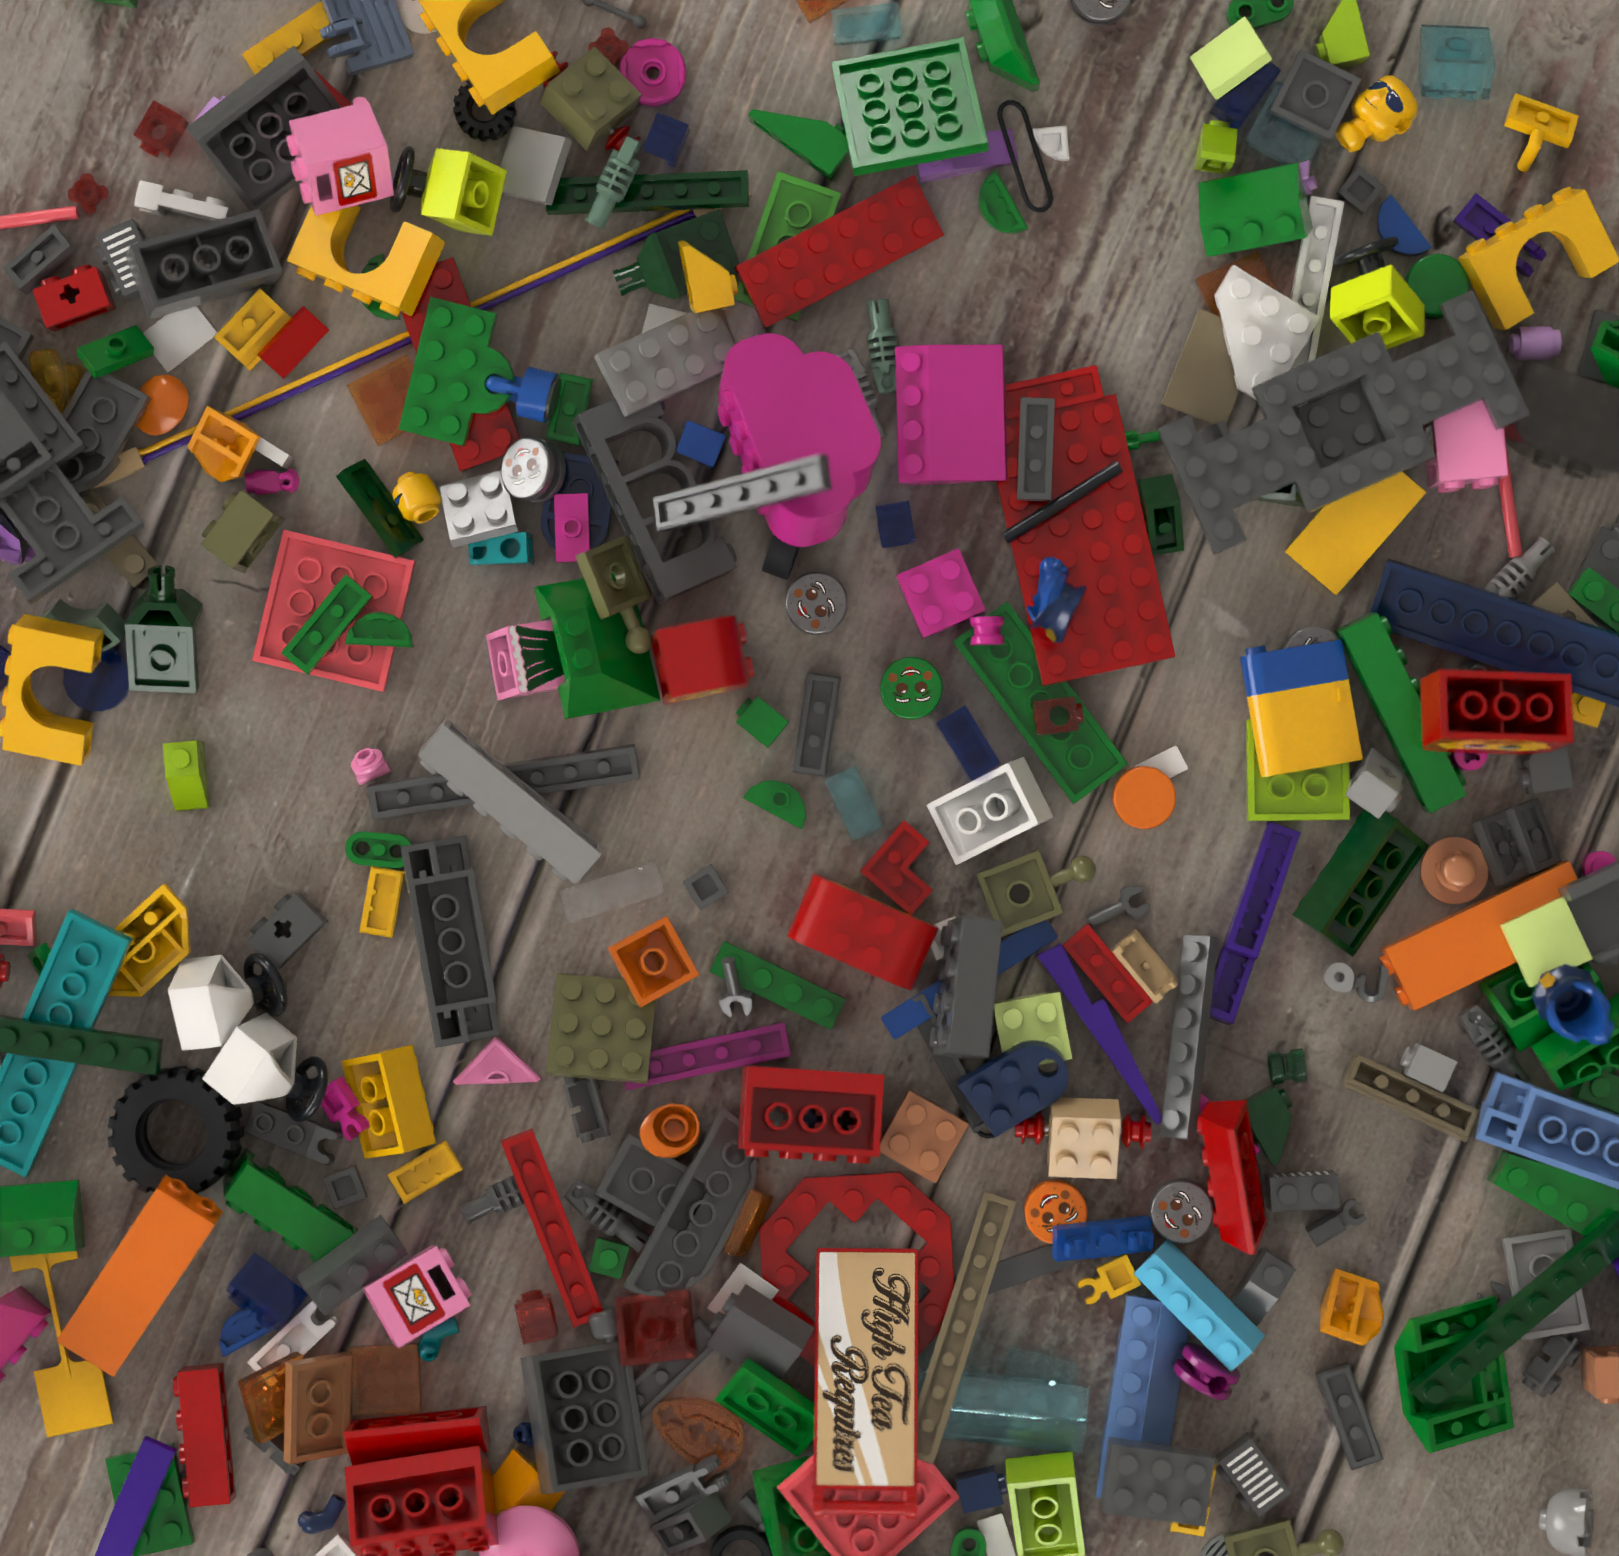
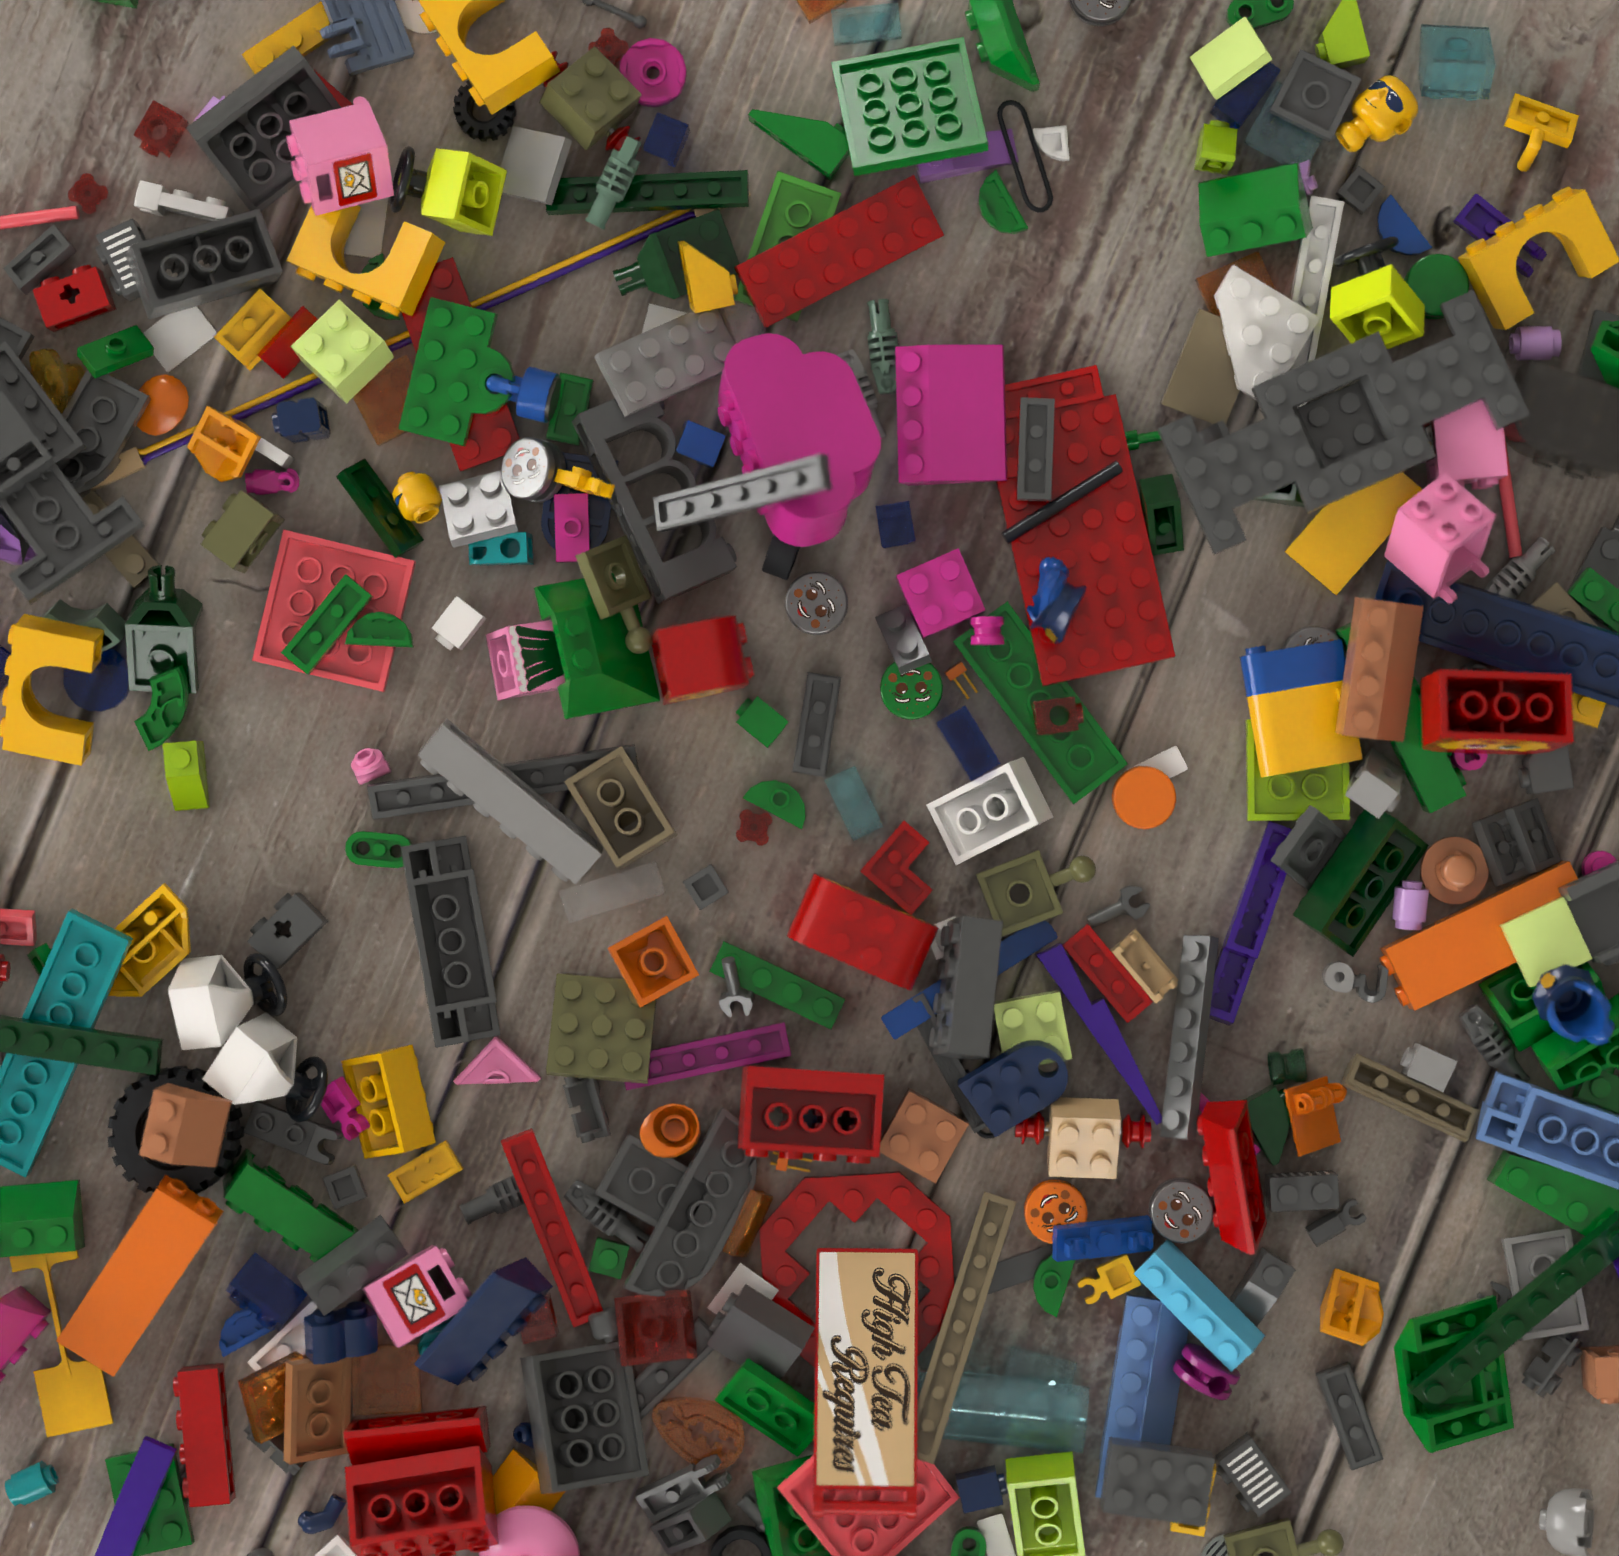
(31, 1483): none -> teal brick
(166, 709): none -> green tile
(185, 1126): none -> nougat slope
(301, 420): none -> dark blue brick
(341, 1333): none -> dark blue brick
(342, 351): none -> yellowish green brick
(368, 230): none -> white sticker
(382, 901): yellow plate -> none
(457, 624): none -> white brick
(486, 1323): none -> dark blue slope
(581, 480): none -> yellow plate
(620, 808): none -> dark tan slope
(747, 819): none -> clear red plate
(782, 1163): none -> piece
(903, 639): none -> dark grey plate
(956, 670): none -> orange piece
(1051, 1282): none -> green plate
(1308, 847): none -> dark grey plate
(1314, 1114): none -> orange hinge
(1379, 669): none -> nougat slope
(1410, 905): none -> lavender brick
(1440, 537): none -> bright pink container

